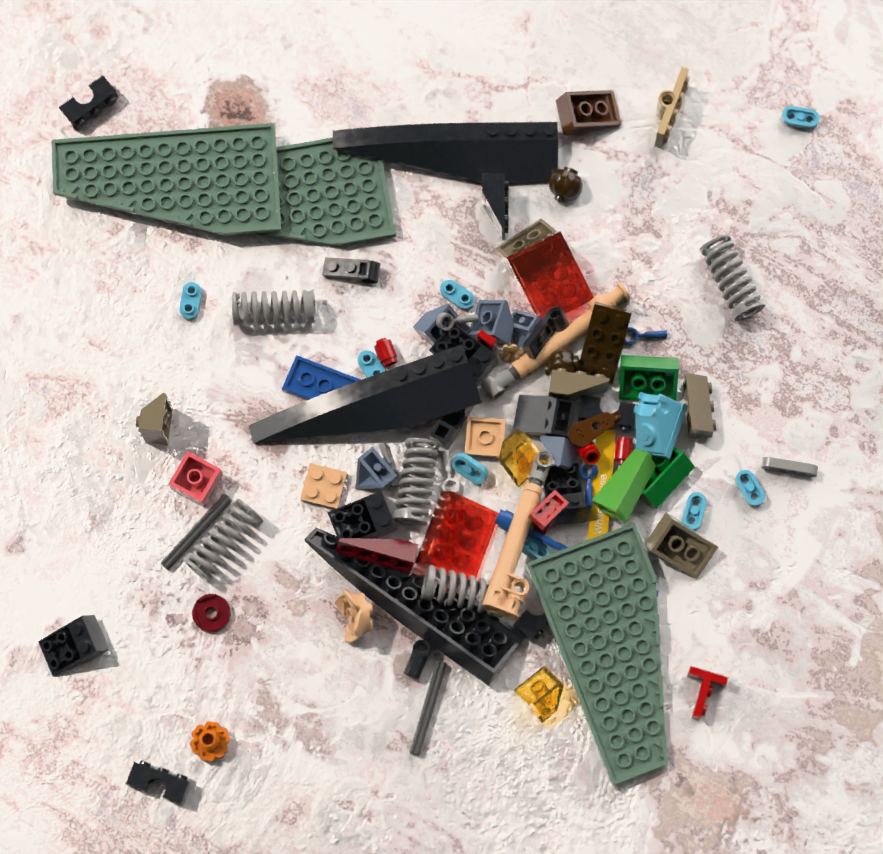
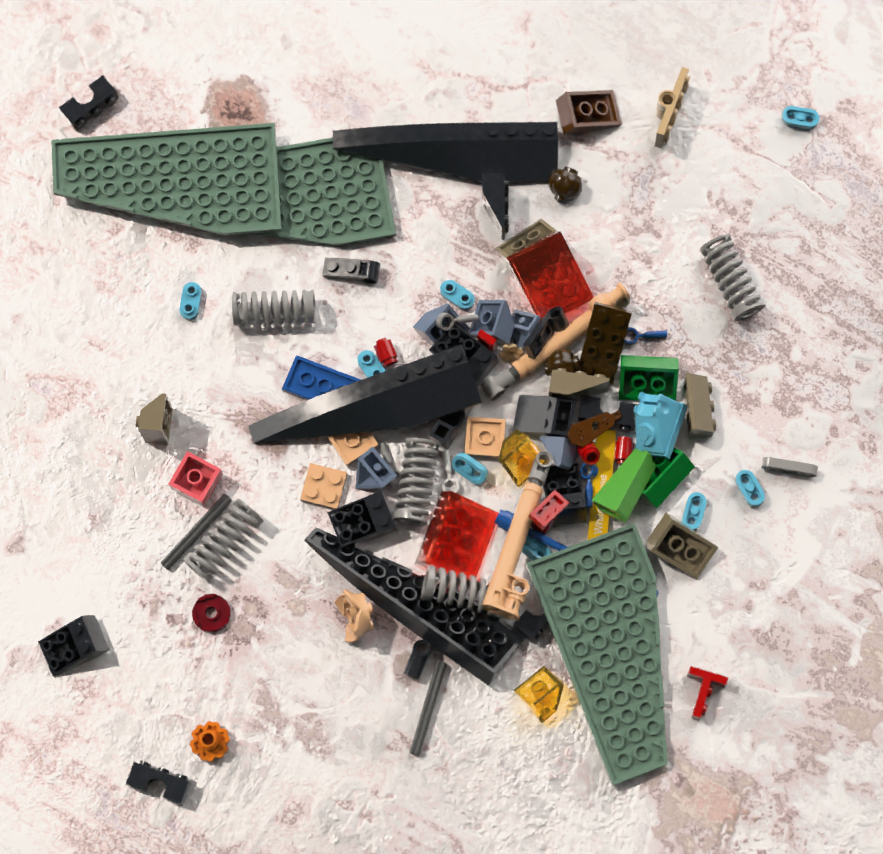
(352, 446): none -> light nougat plate
(386, 552): dark red slope -> none

